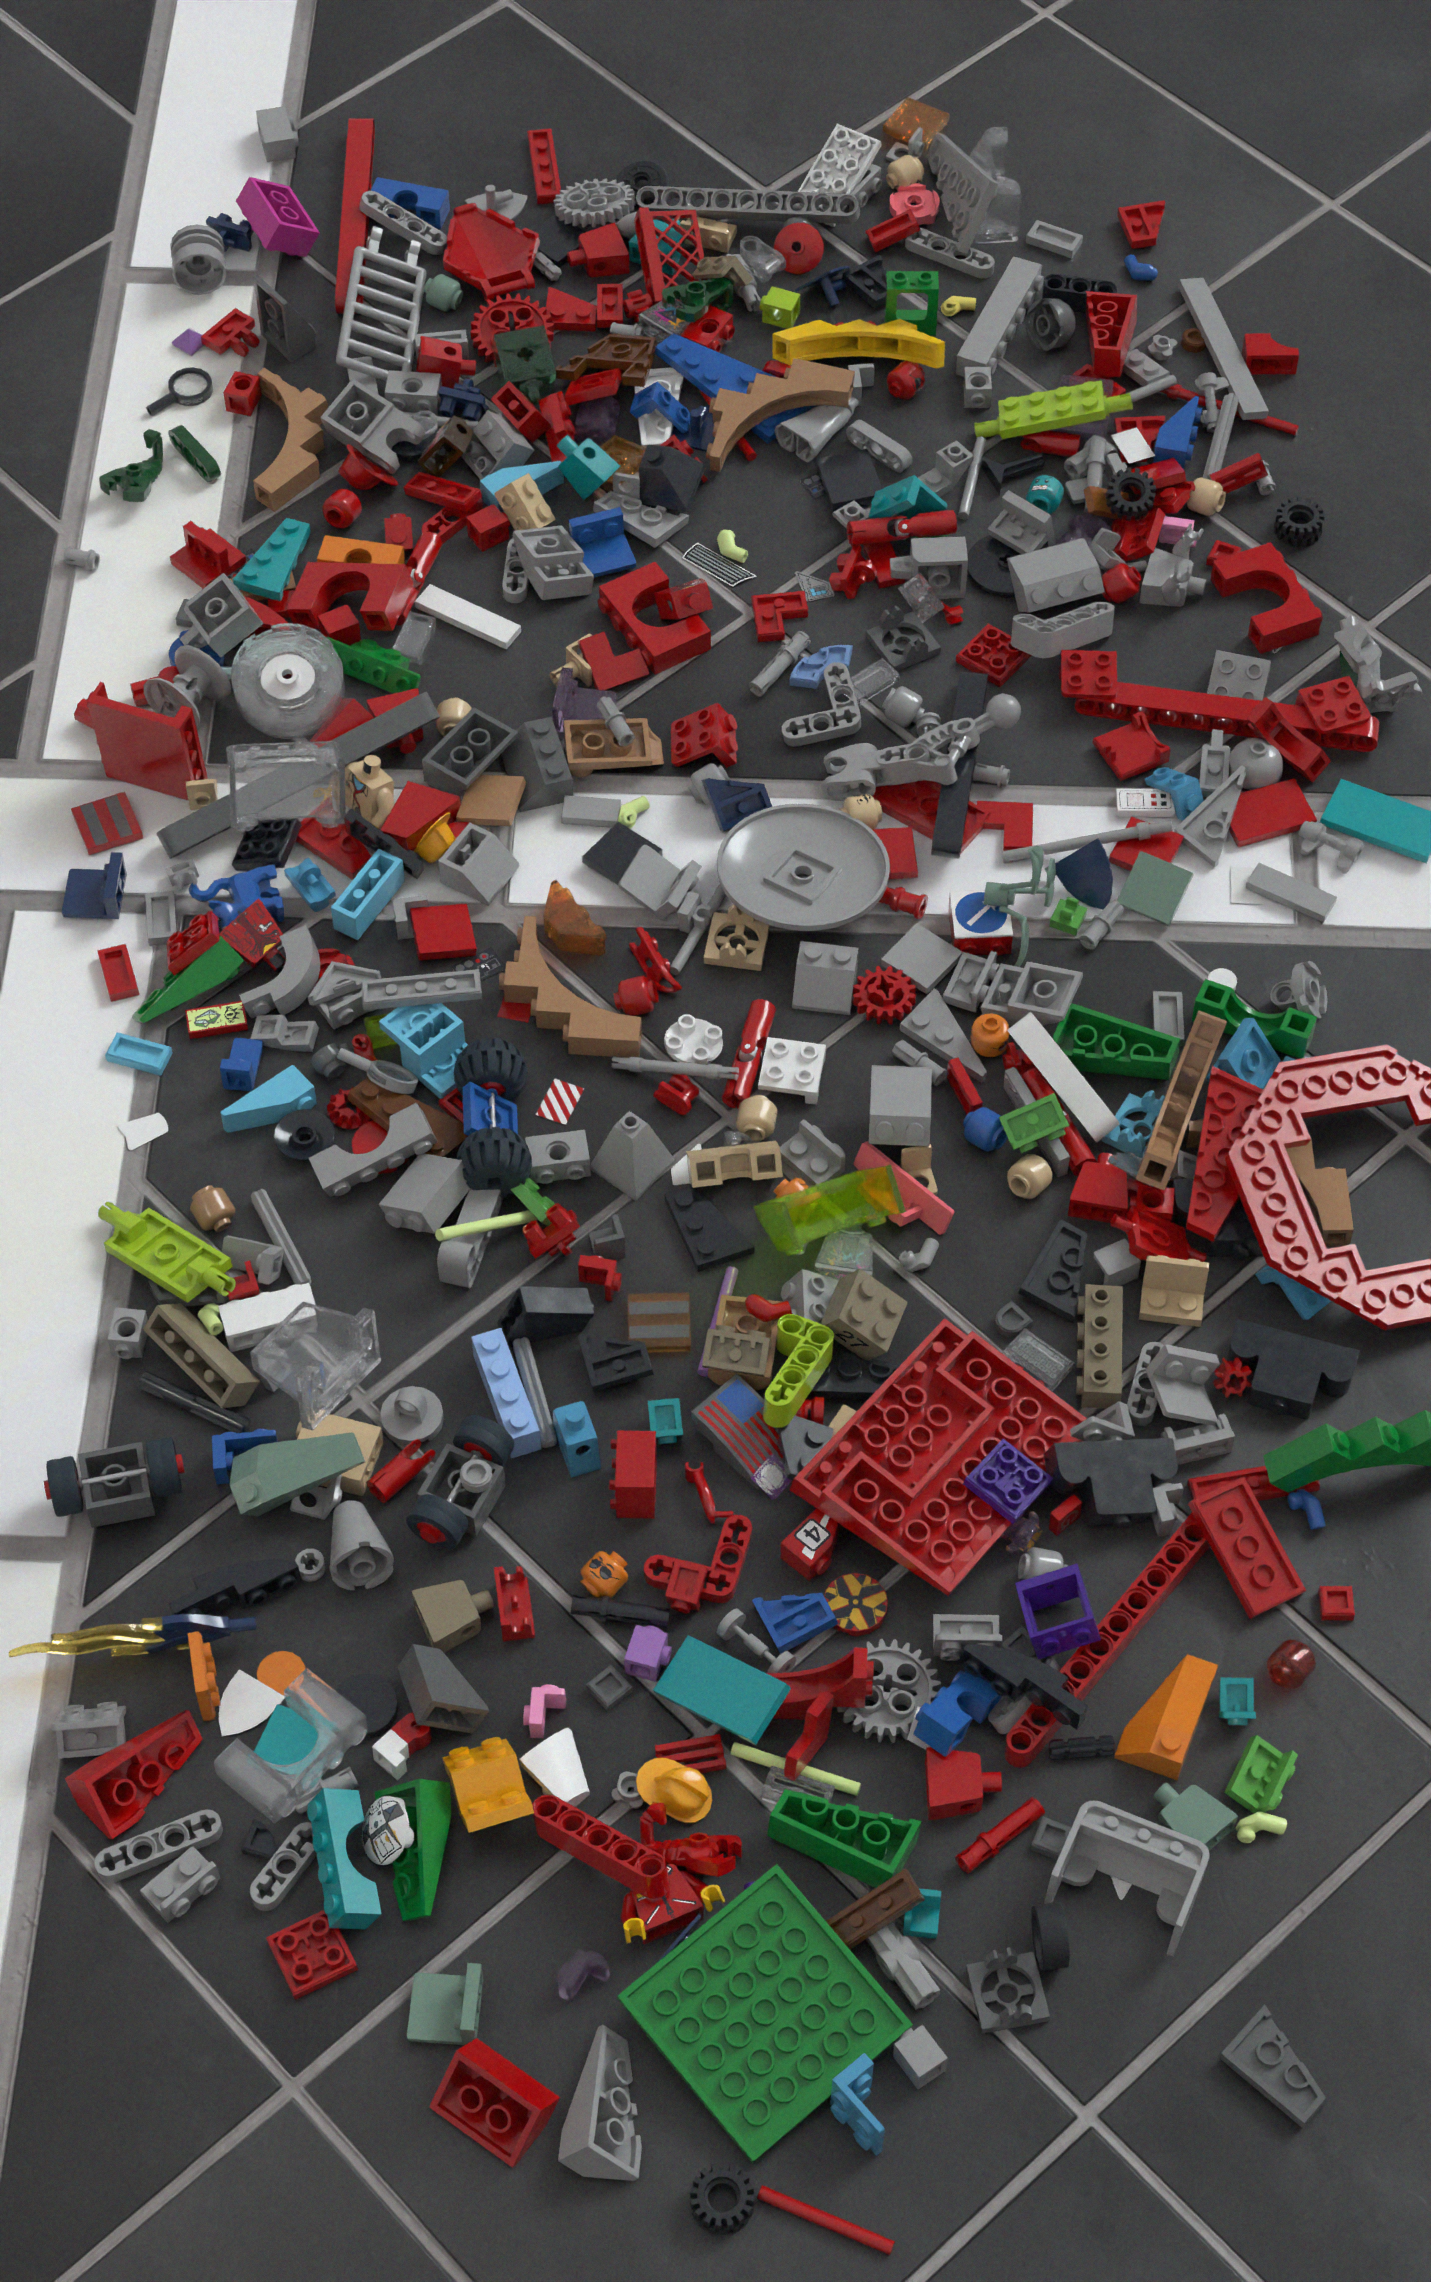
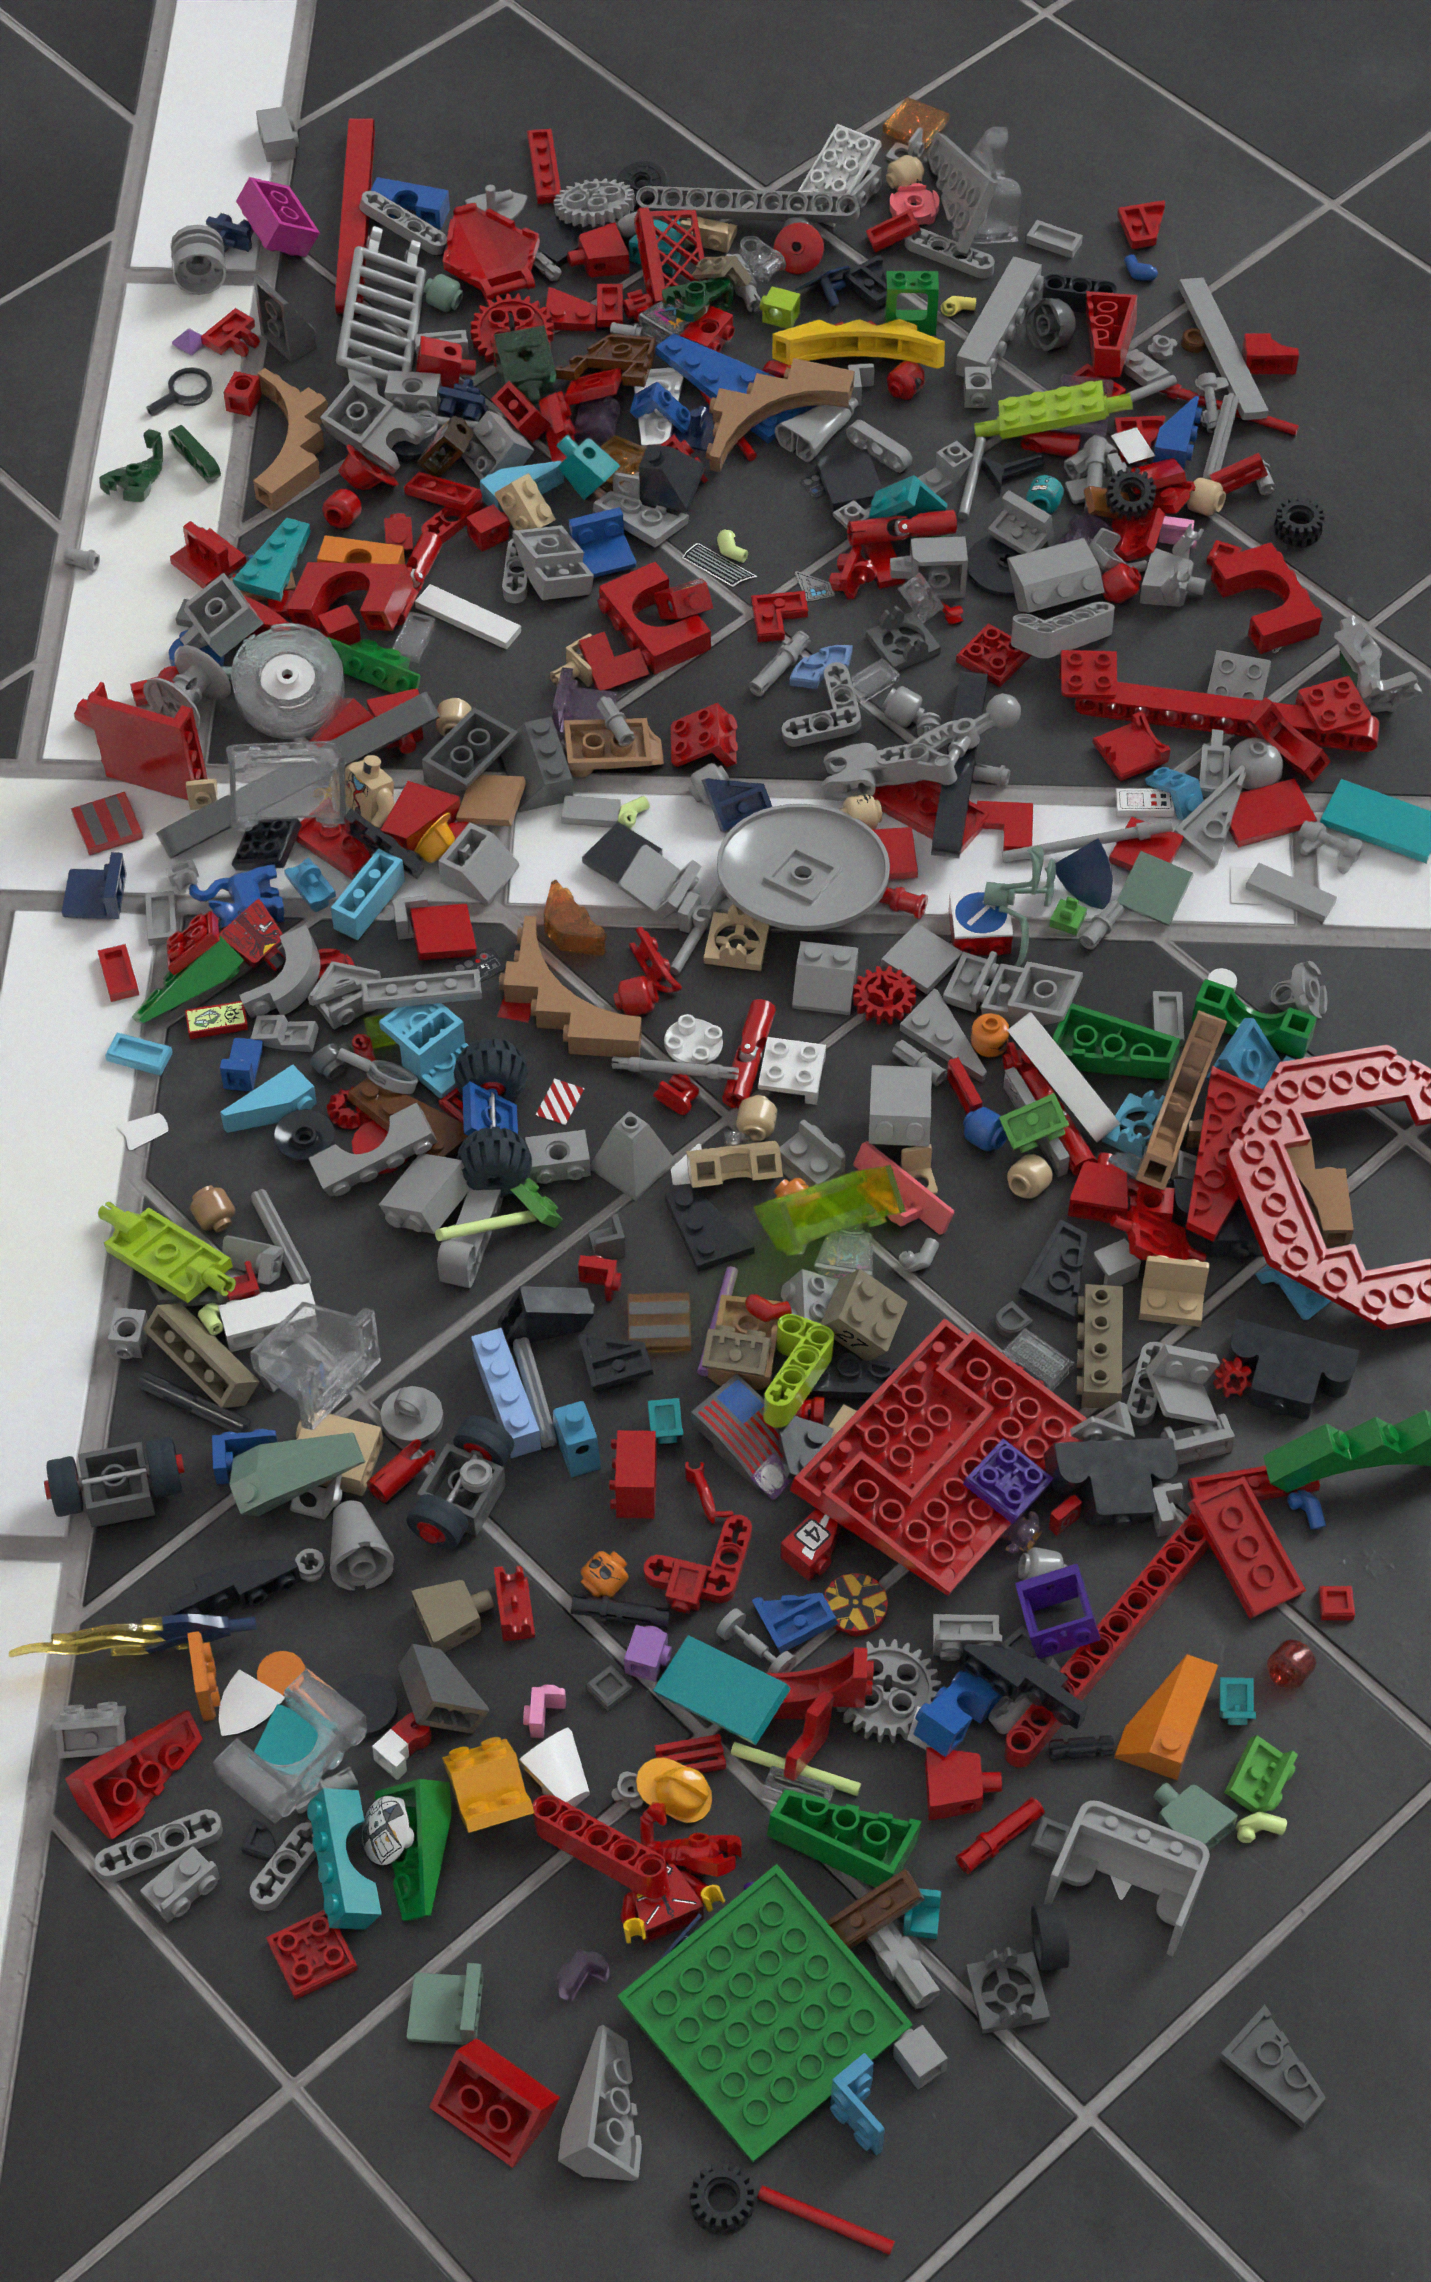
(555, 1236): red hips -> none

